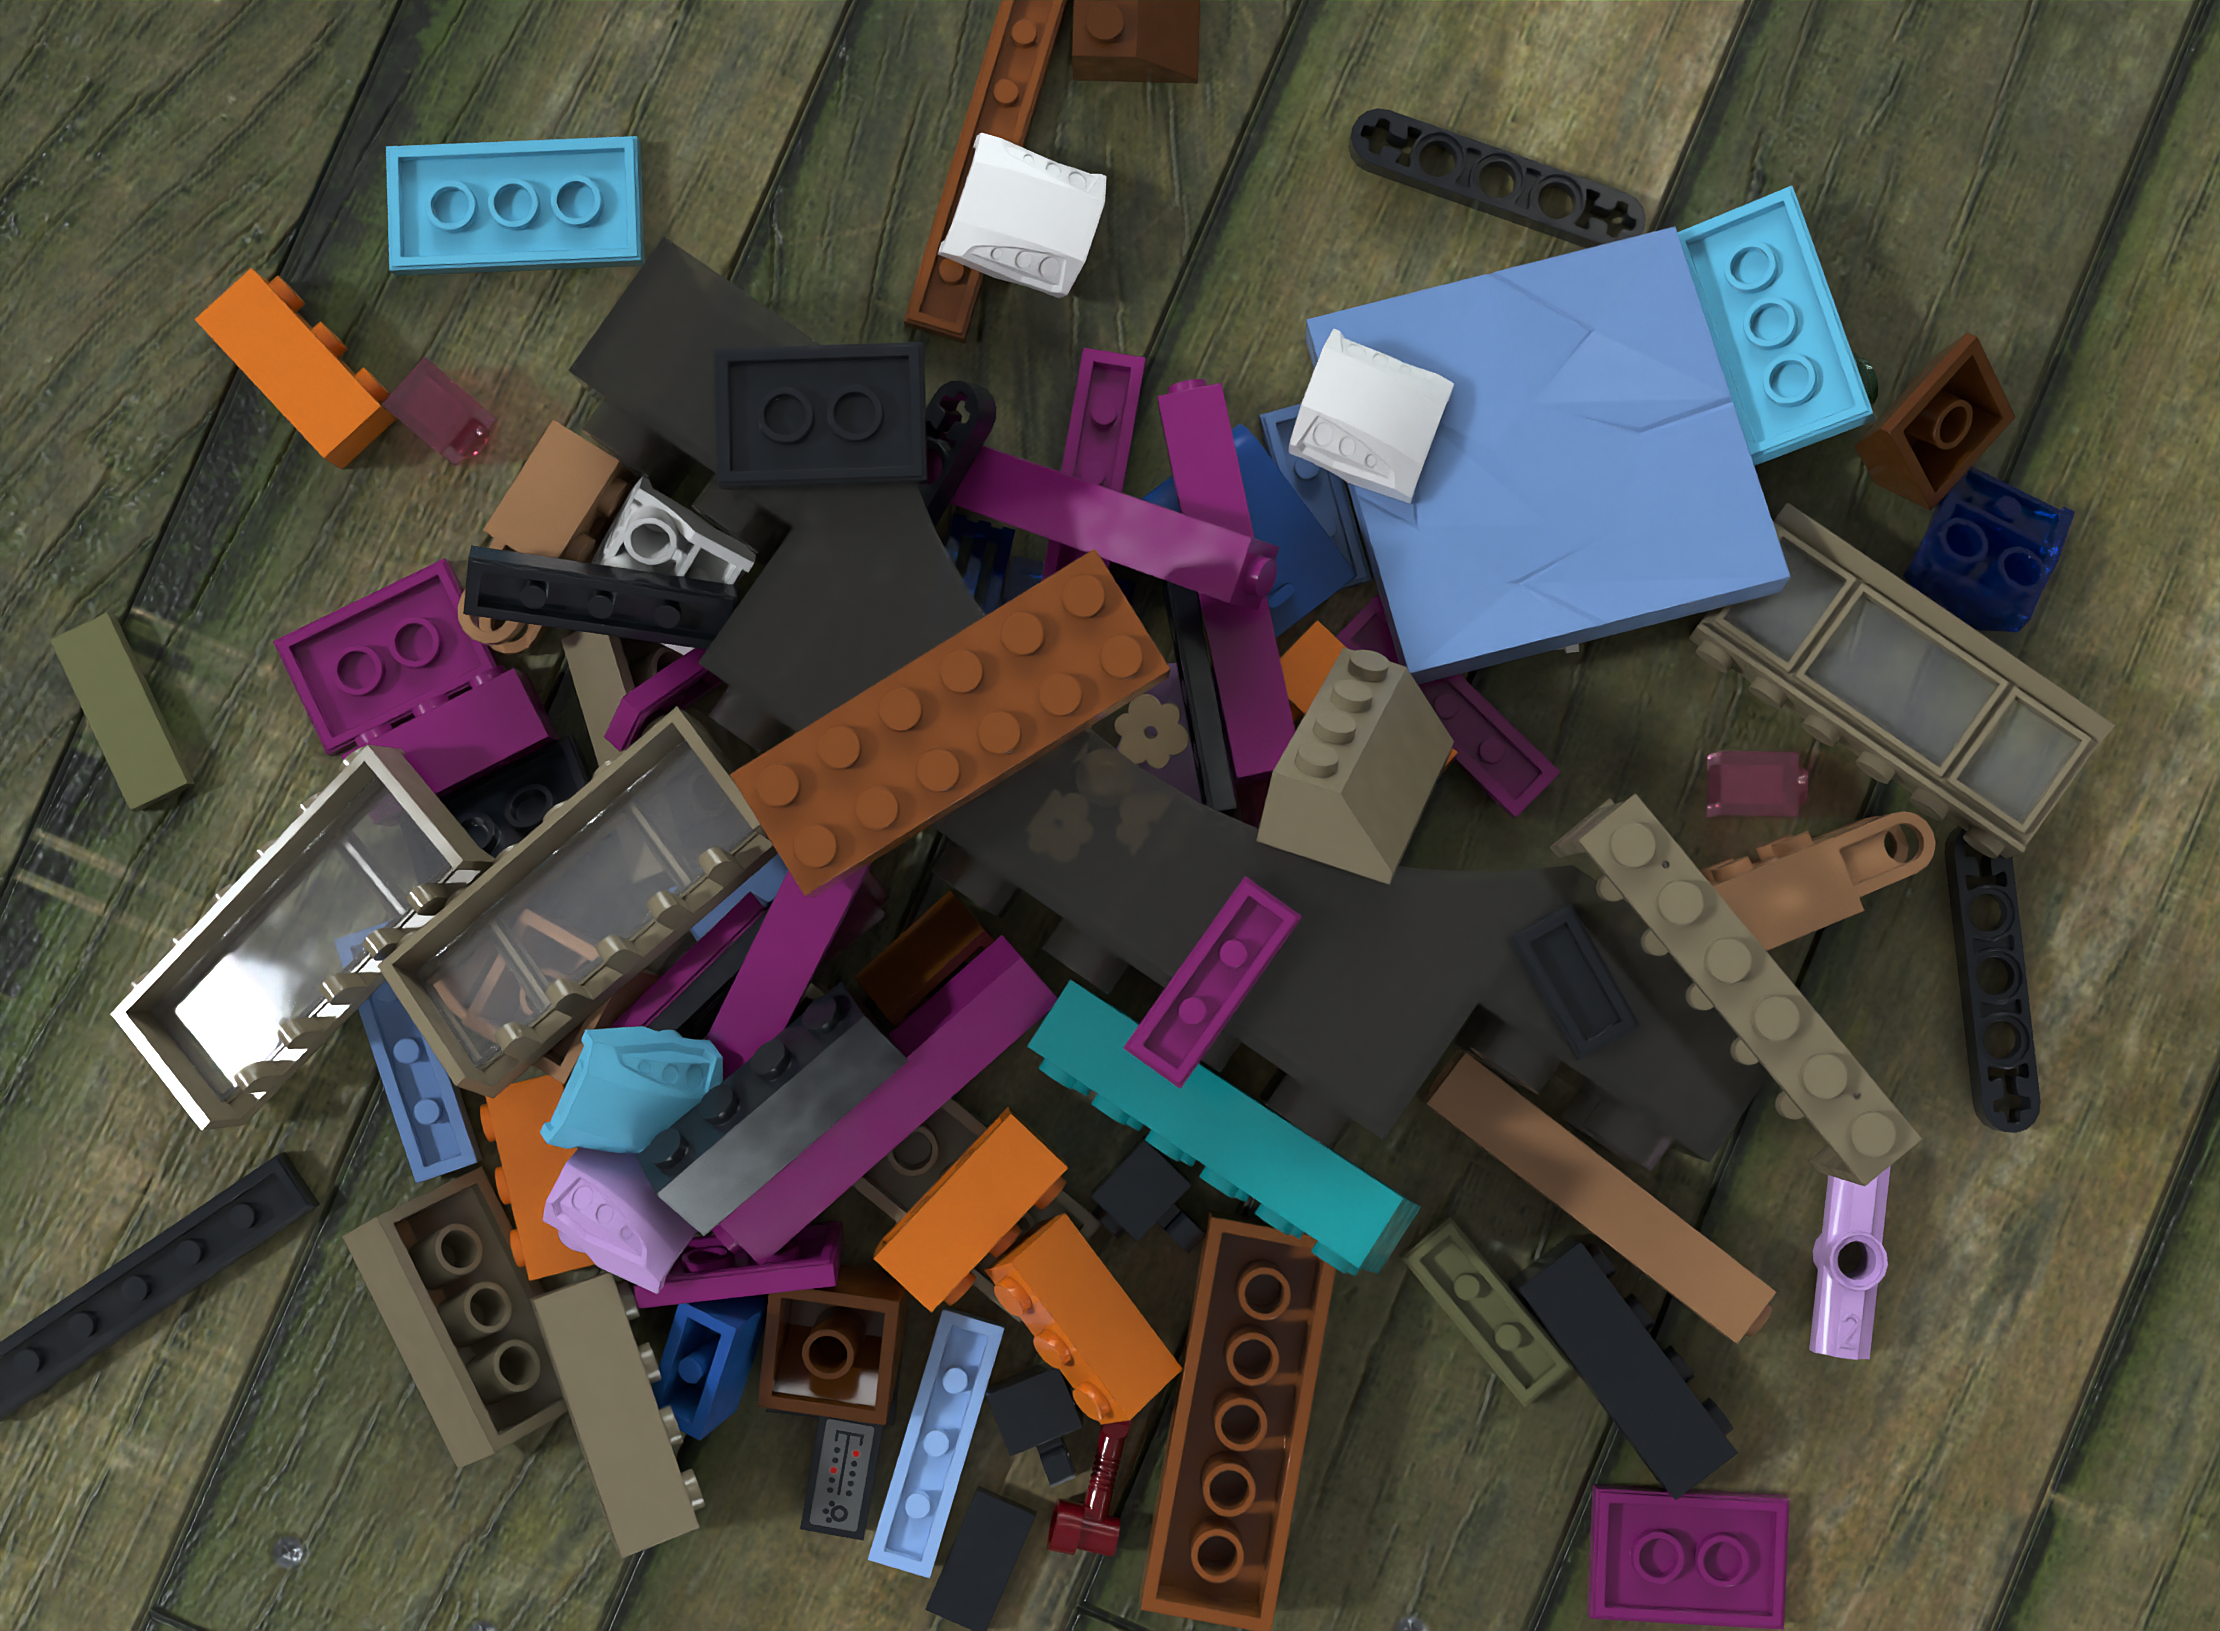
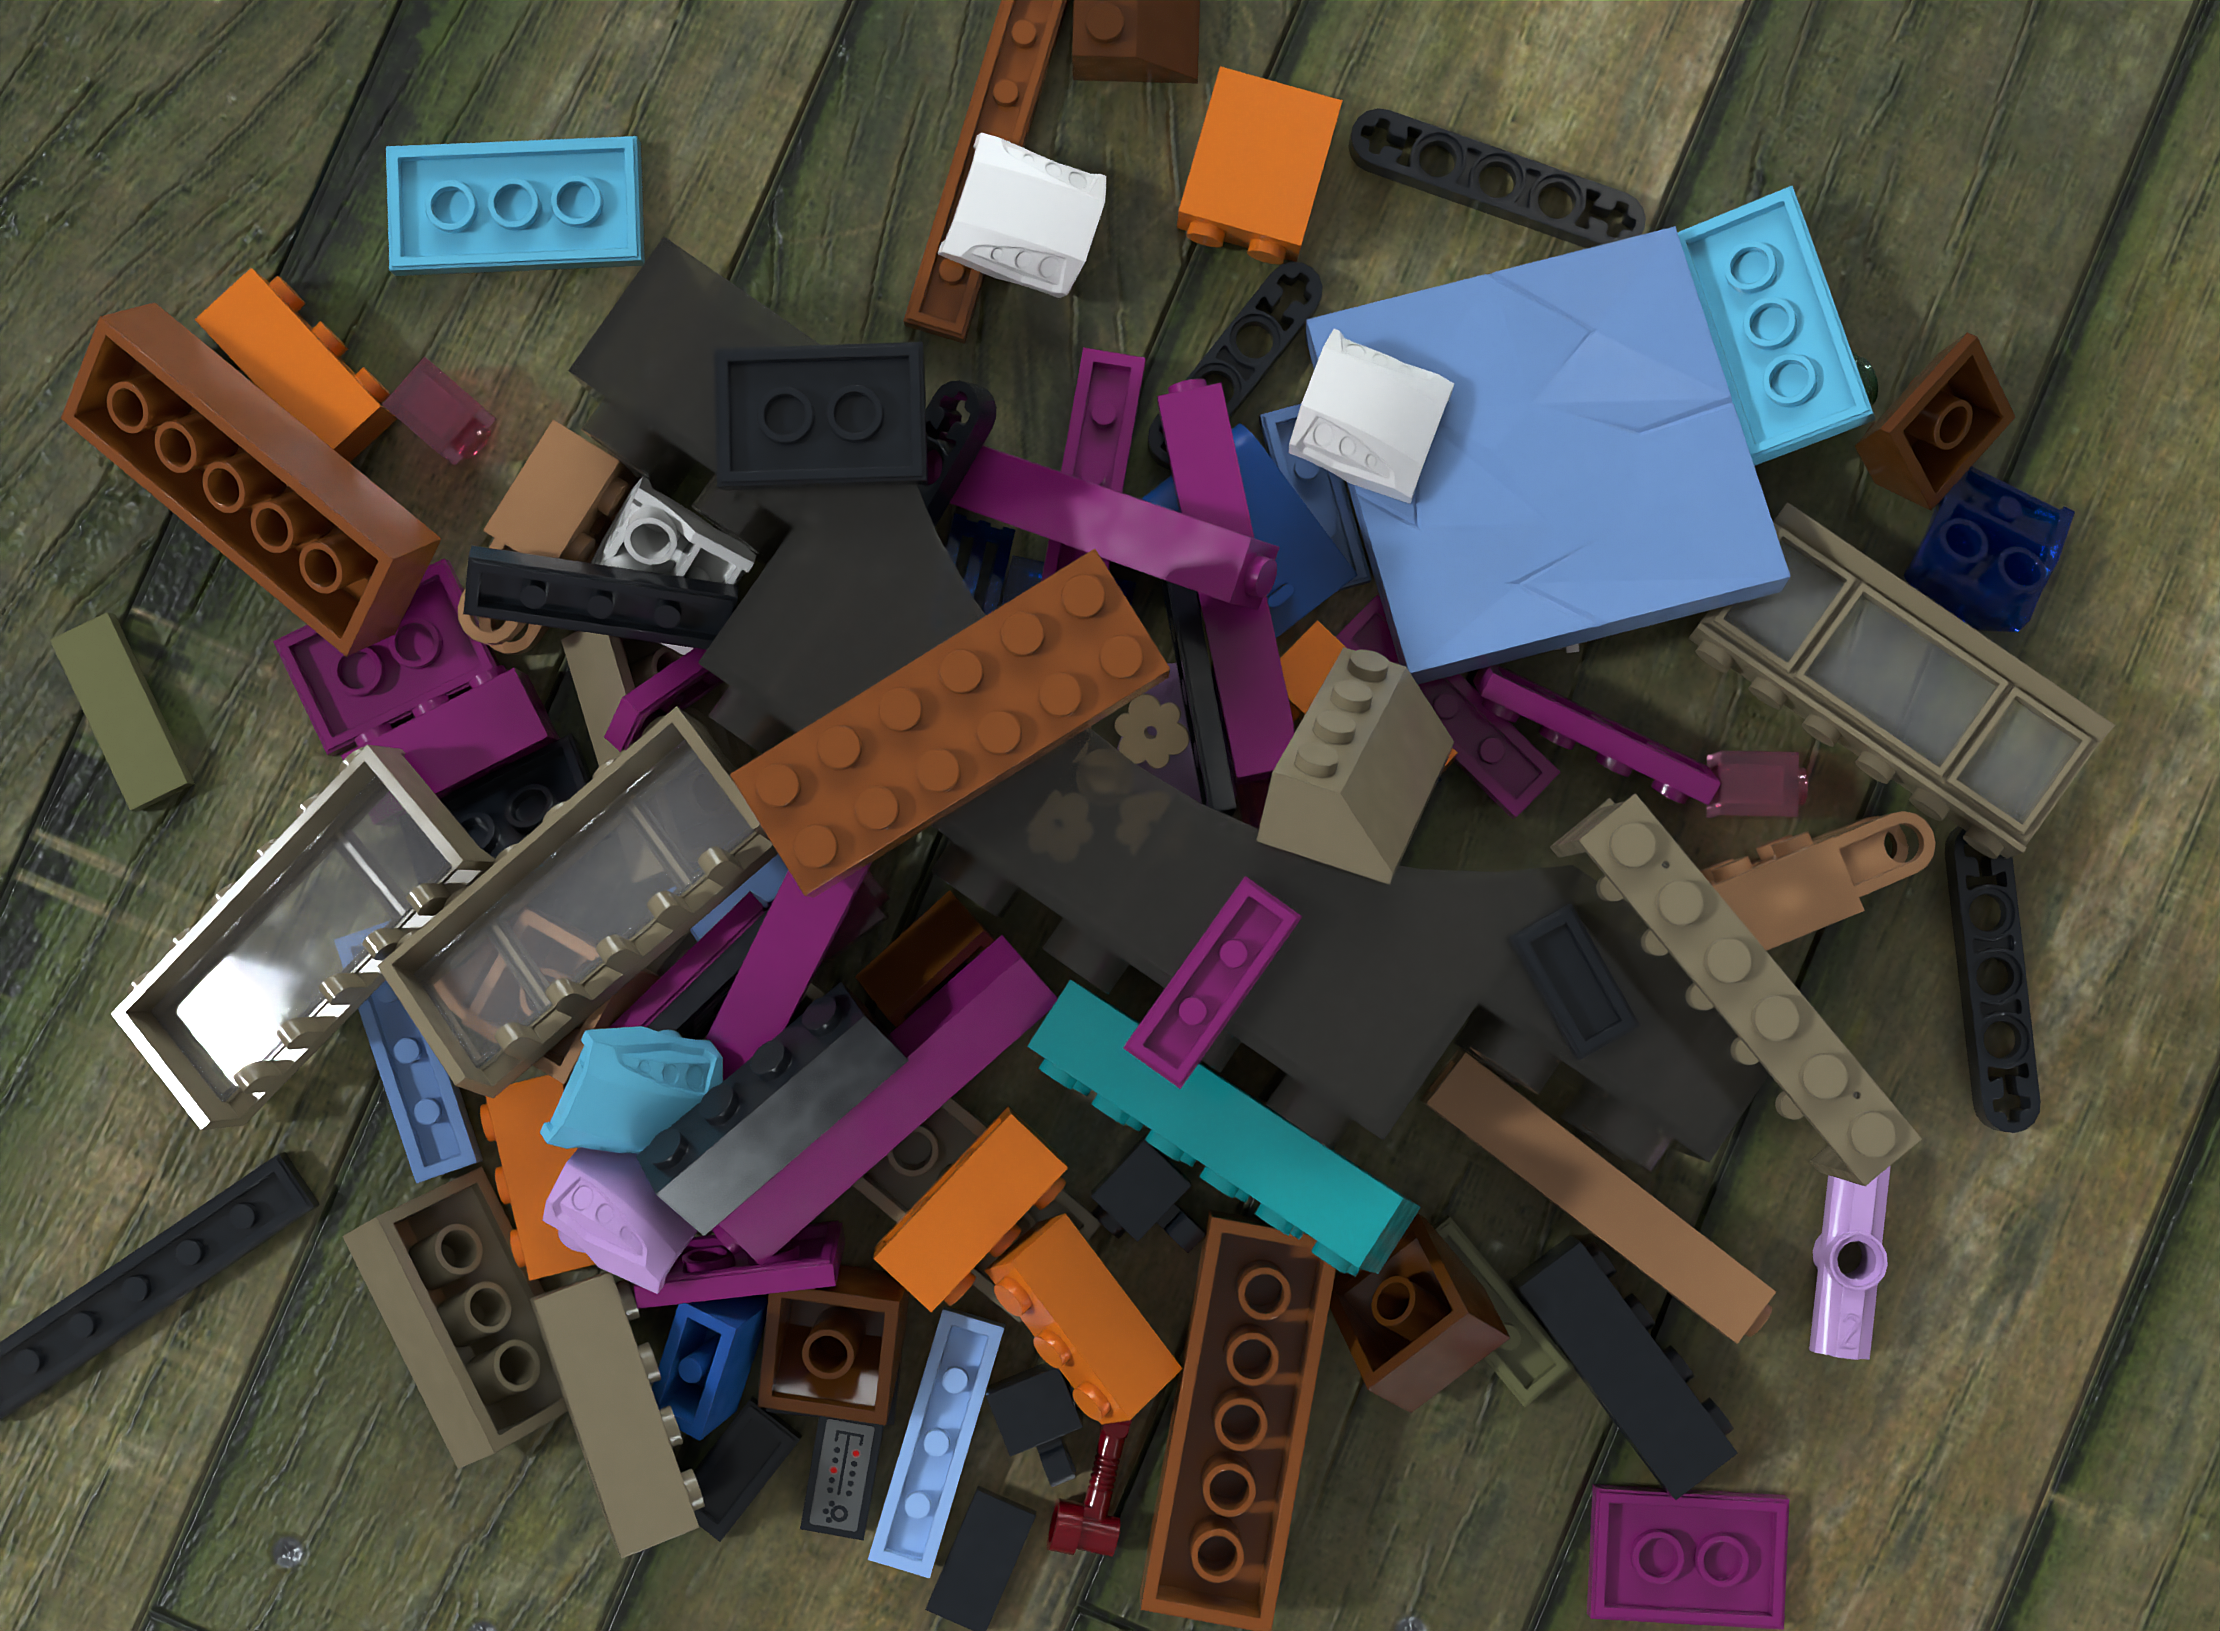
(249, 477): none -> dark orange brick
(741, 1466): none -> black tile
(1228, 361): none -> black beam
(1257, 166): none -> orange brick
(1416, 1319): none -> reddish brown slope
(1617, 745): none -> magenta plate

